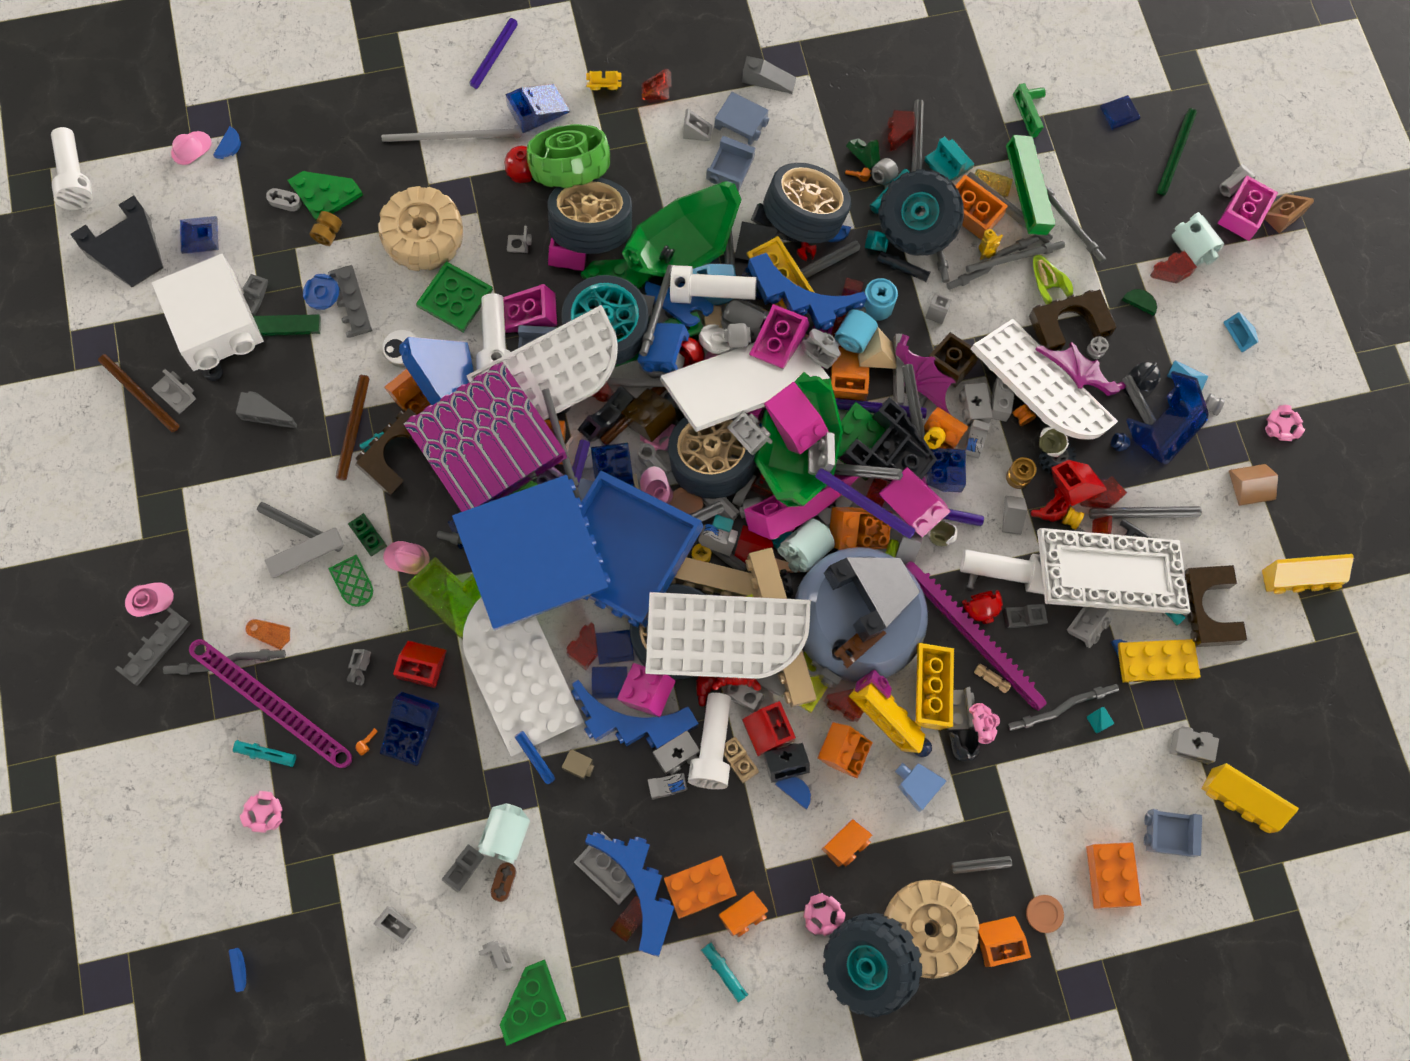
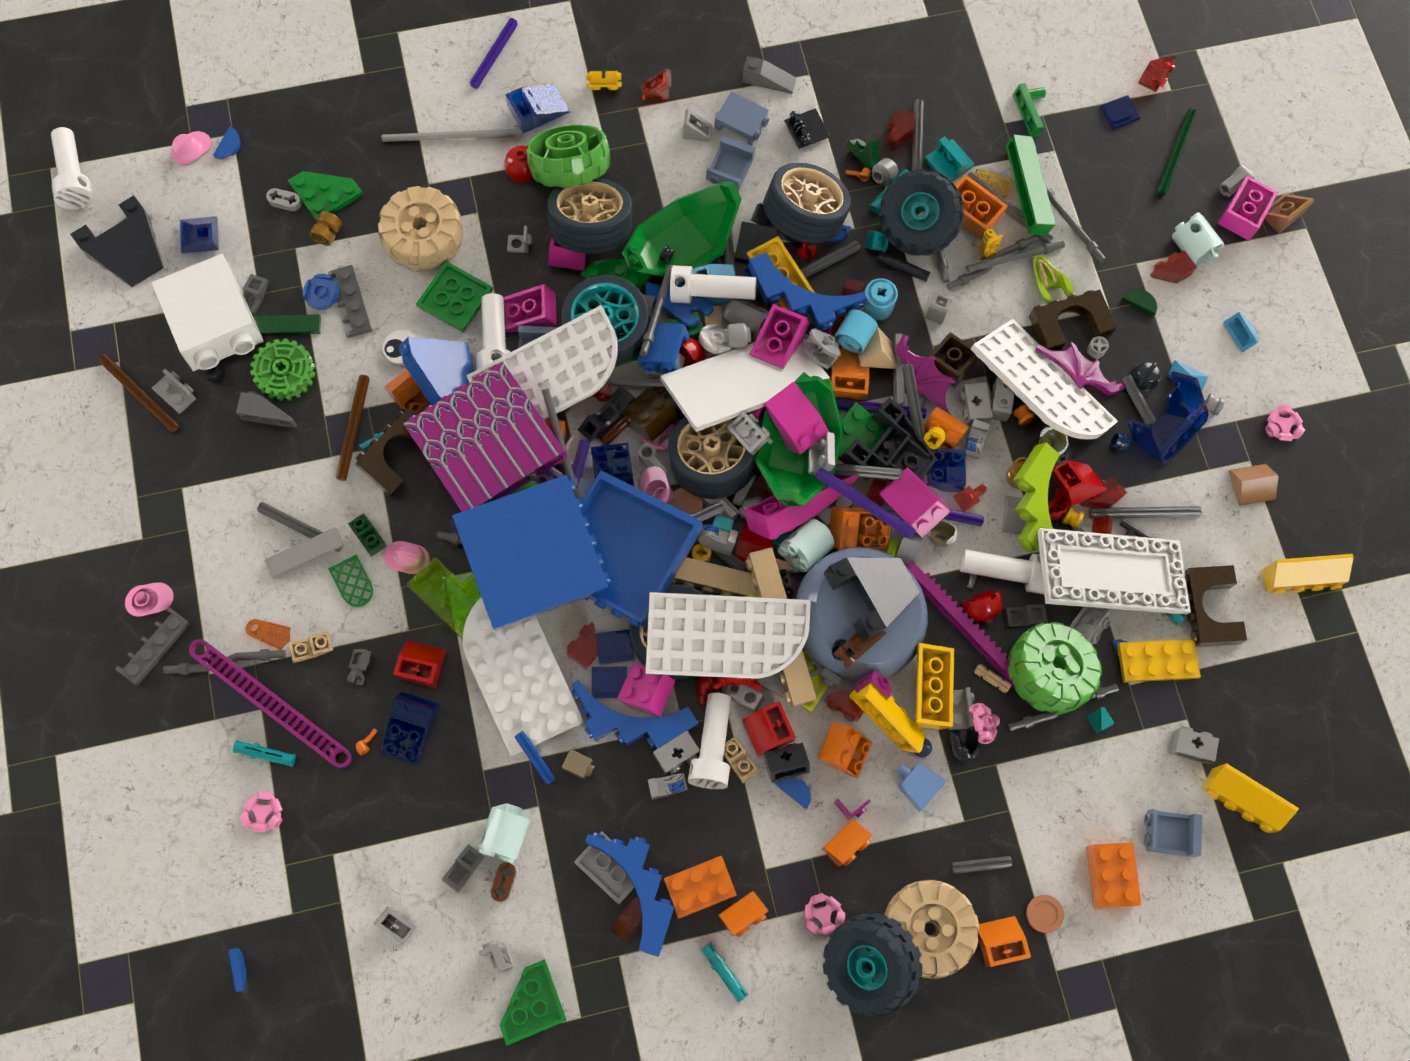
(295, 367): none -> bright green piece
(311, 647): none -> tan slope
(806, 128): none -> black hinge
(847, 814): none -> magenta bracket
(969, 497): none -> clear red plate
(1034, 480): none -> lime arch
(1054, 668): none -> bright green wheel
(1156, 72): none -> clear red slope

